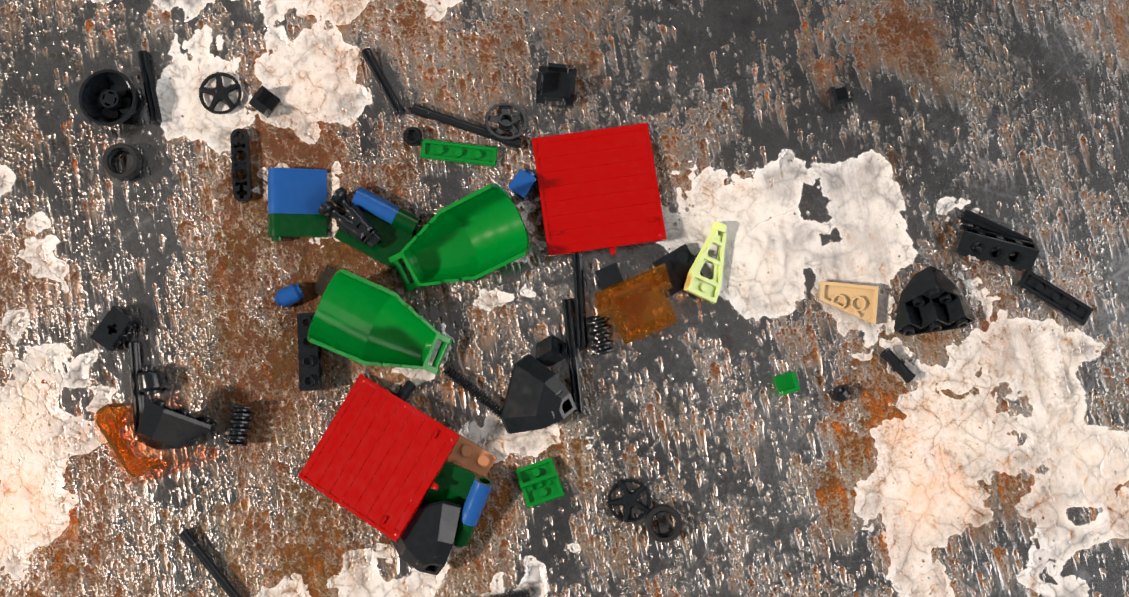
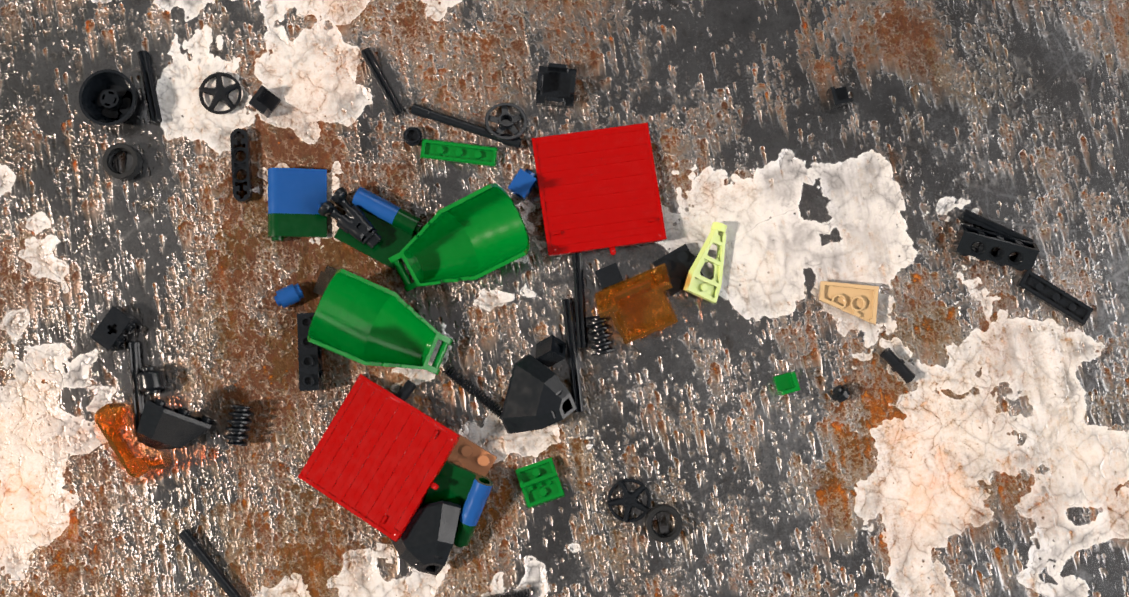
(931, 305): black brick -> none

